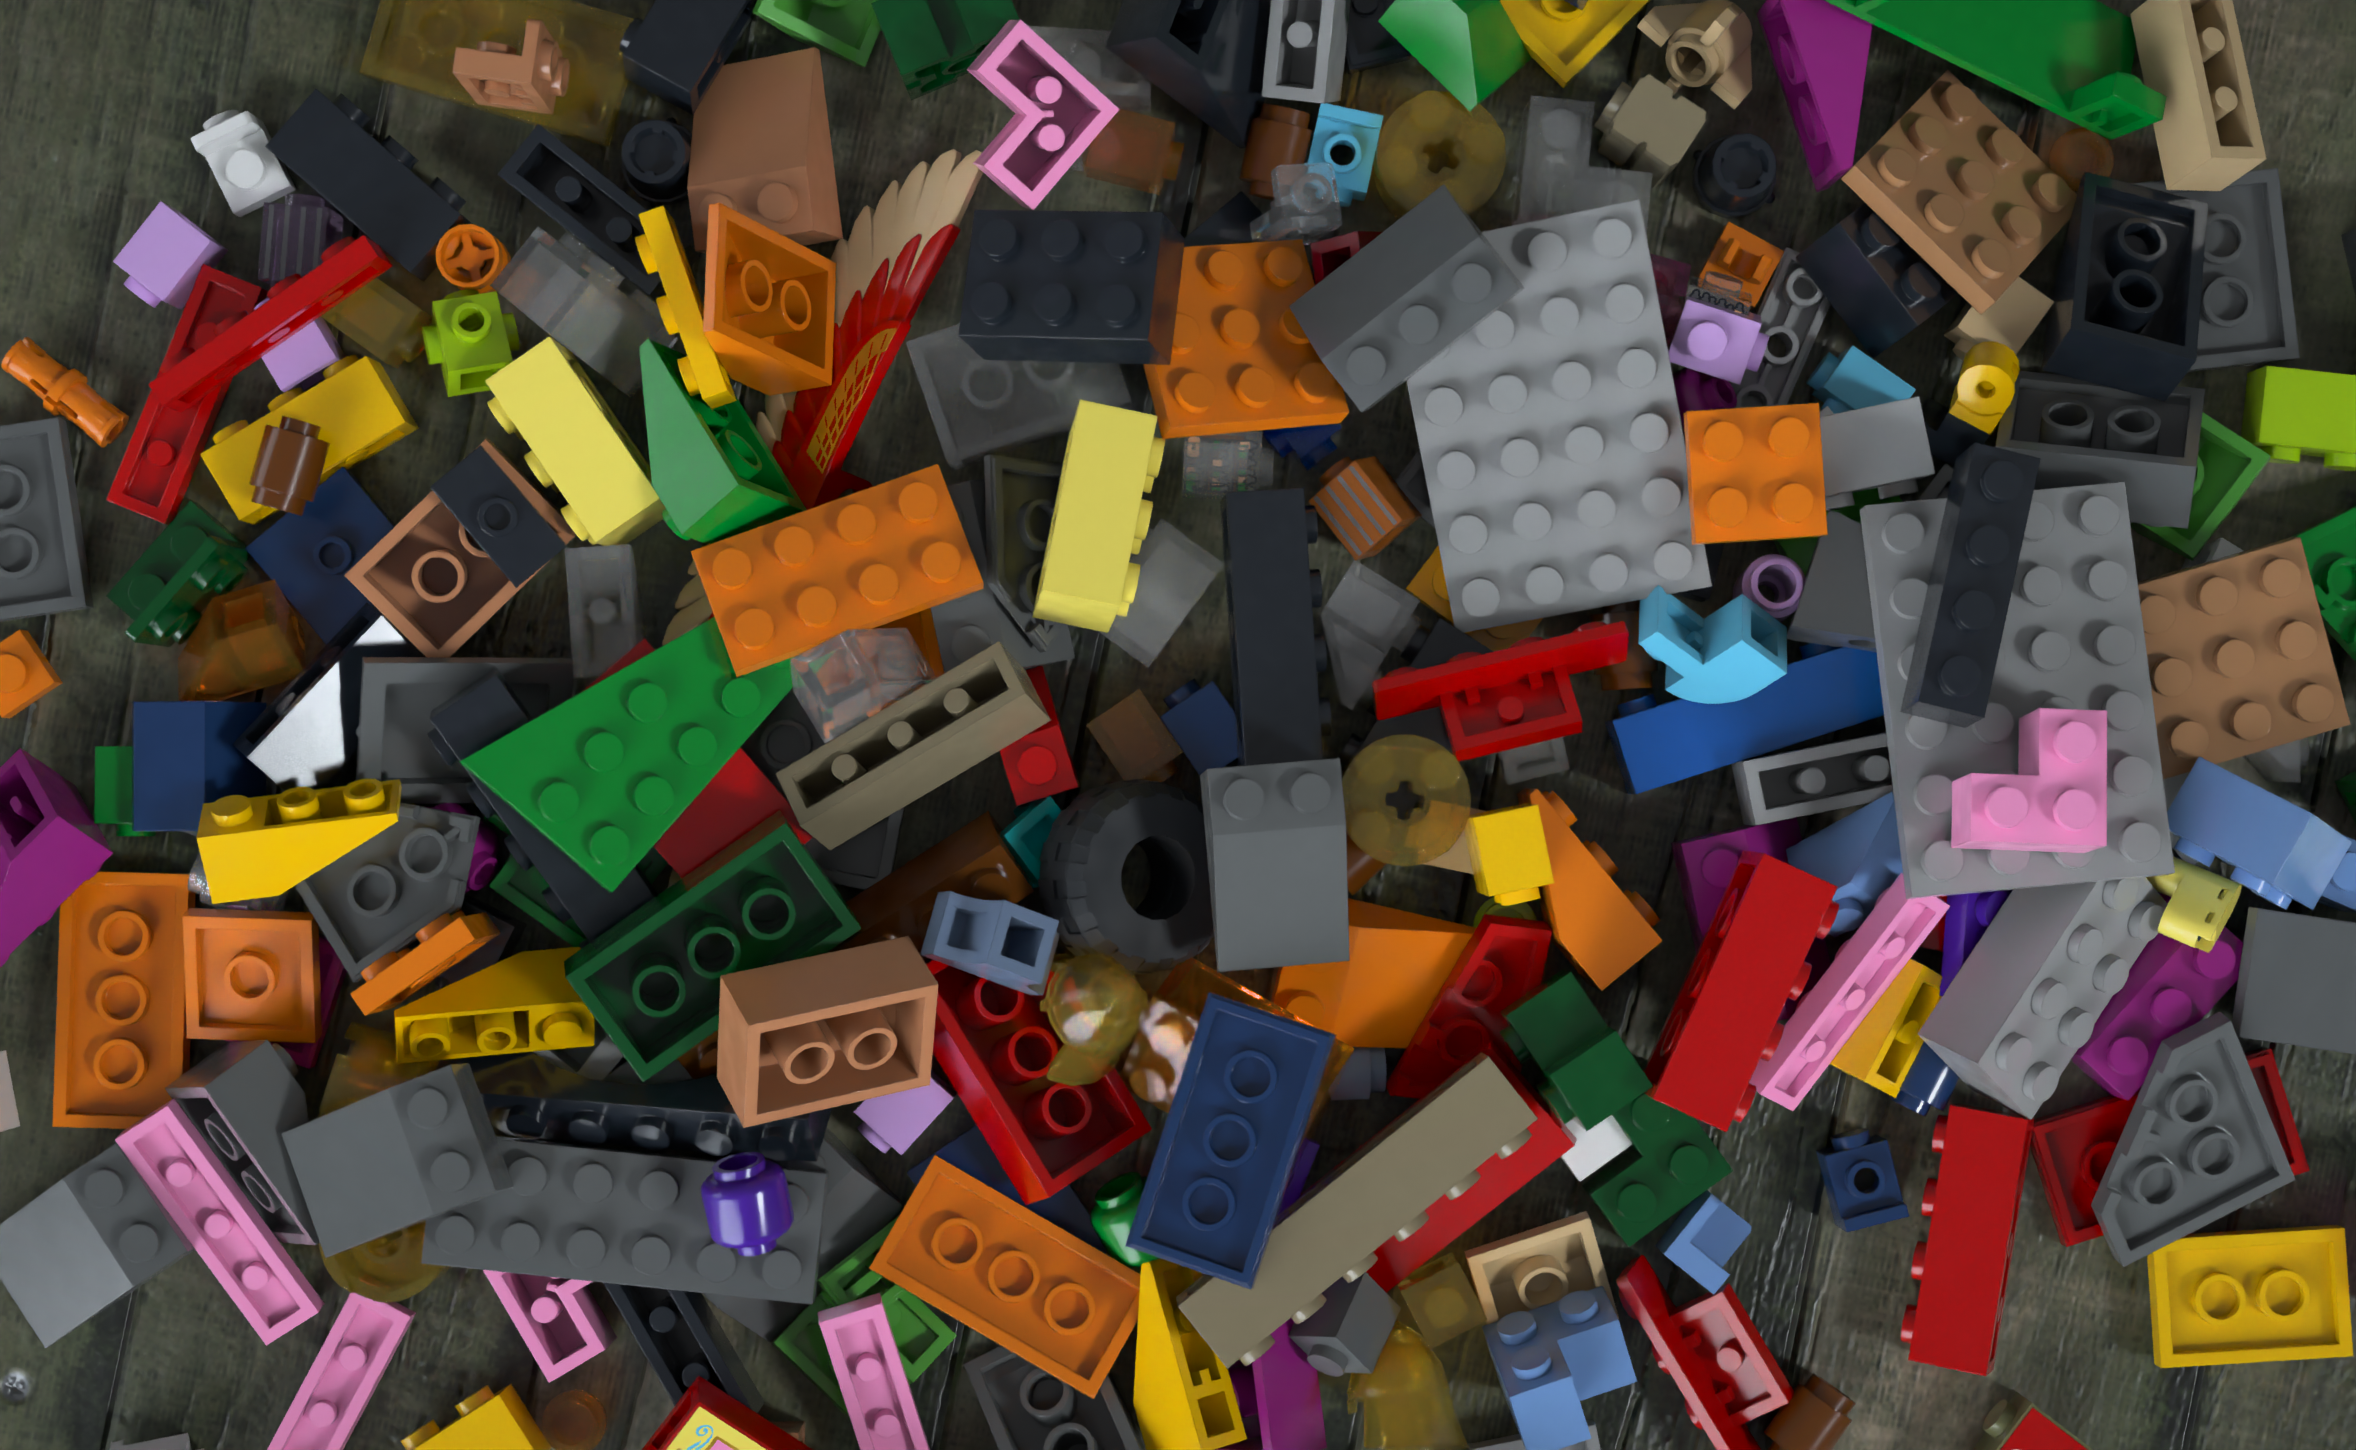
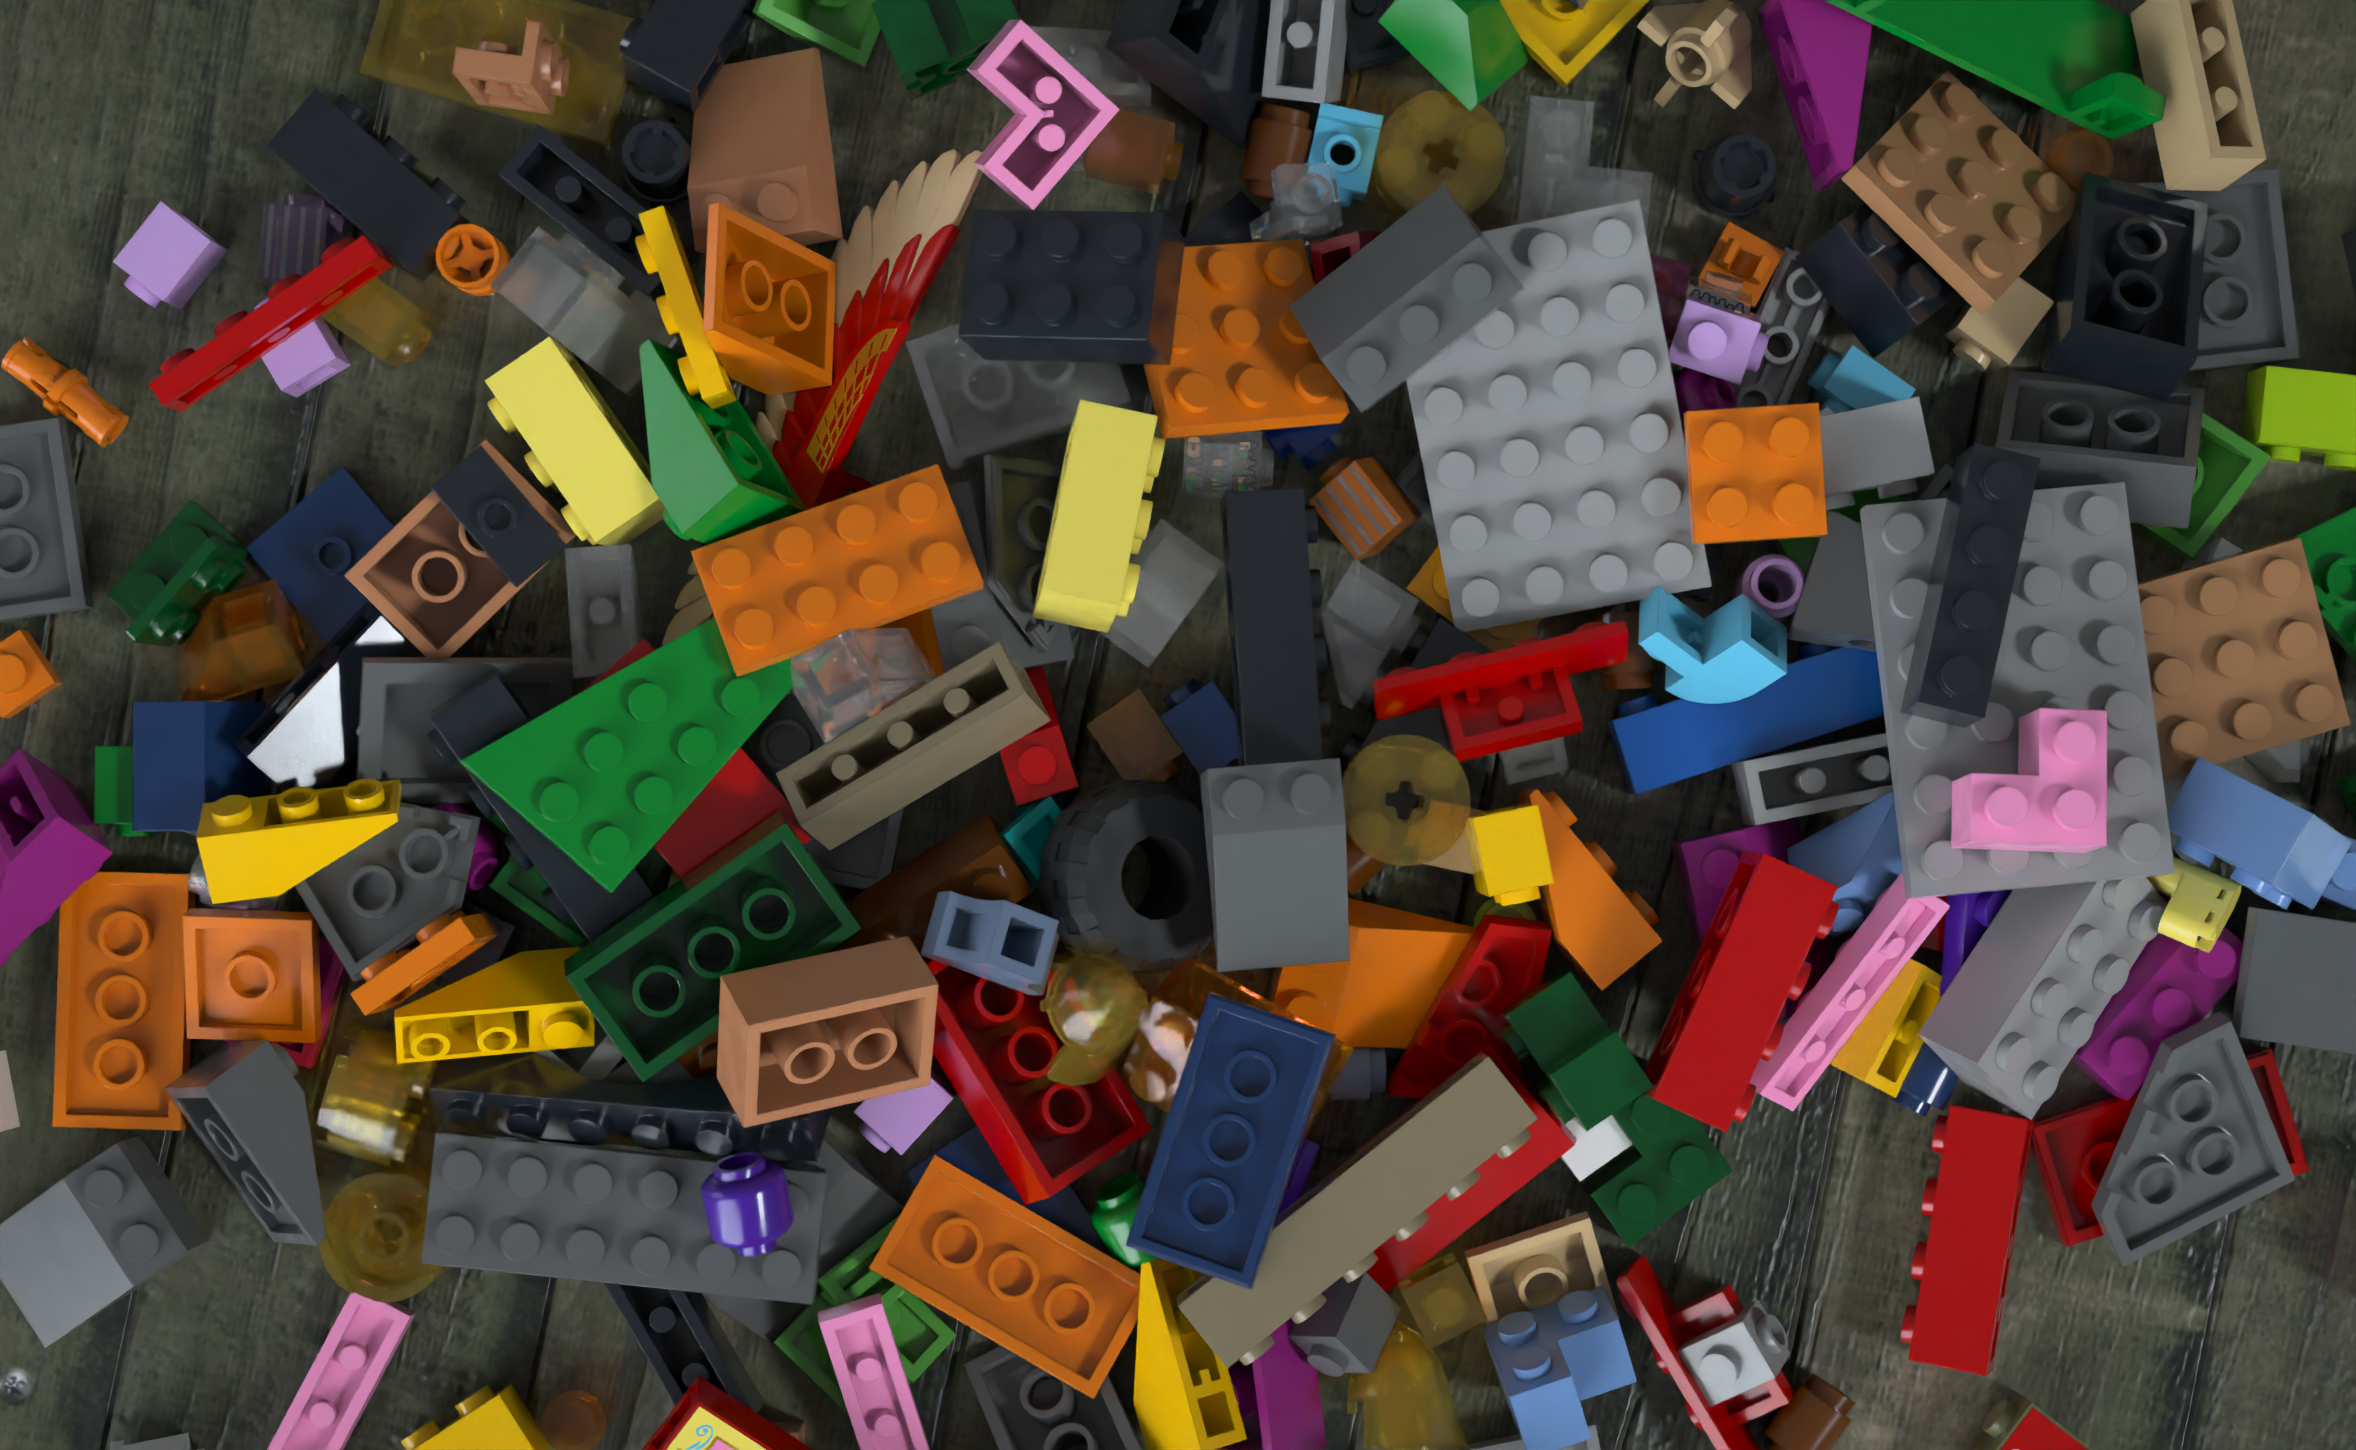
(167, 441): red plate -> none
(219, 1221): bright pink plate -> none
(241, 162): white bracket -> none
(288, 465): reddish brown brick -> none
(356, 415): yellow brick -> none
(397, 1158): dark grey slope -> none
(469, 339): lime brick -> none
(554, 1319): bright pink brick -> none
(1648, 128): dark tan brick -> none
(1704, 1240): medium blue panel -> none
(1736, 1354): none -> light grey bracket
(1839, 1164): dark blue brick -> none
(1975, 403): yellow leg -> none
(2250, 1297): yellow plate -> none

